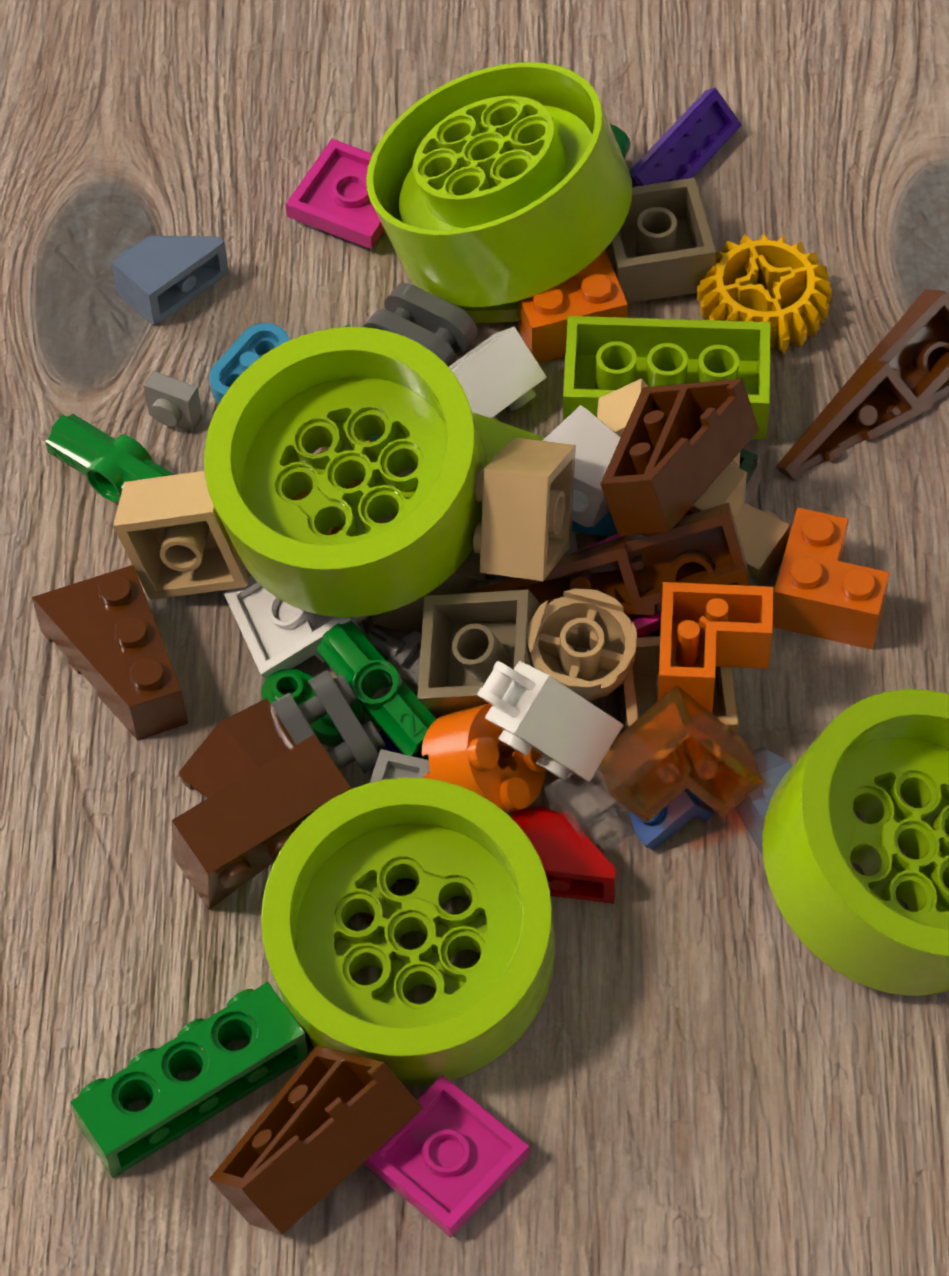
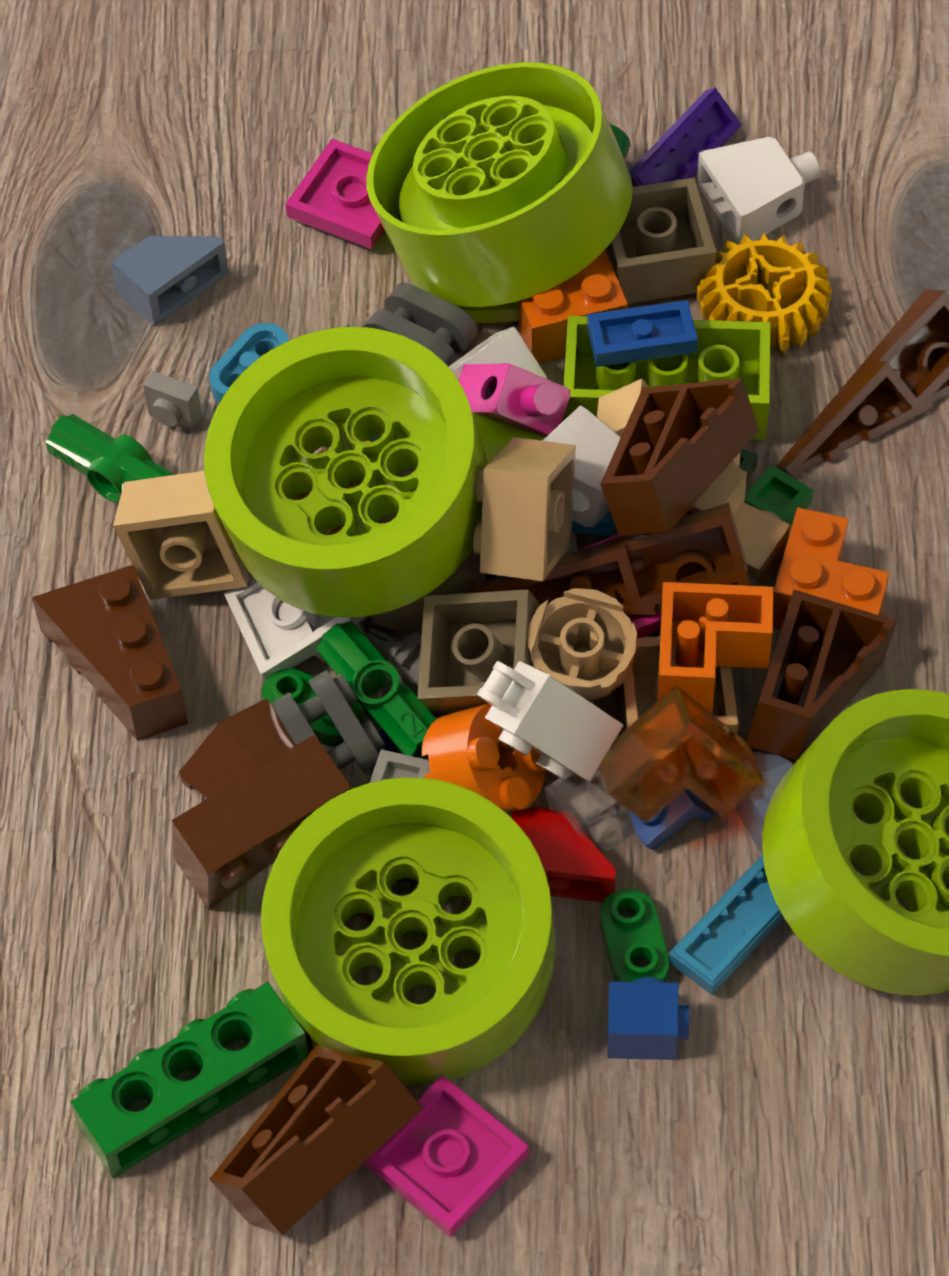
(517, 397): none -> dark pink torso
(633, 936): none -> green plate
(642, 333): none -> blue plate
(645, 1019): none -> blue brick
(728, 931): none -> dark azure plate
(755, 185): none -> white torso
(779, 494): none -> green plate
(816, 671): none -> reddish brown wedge

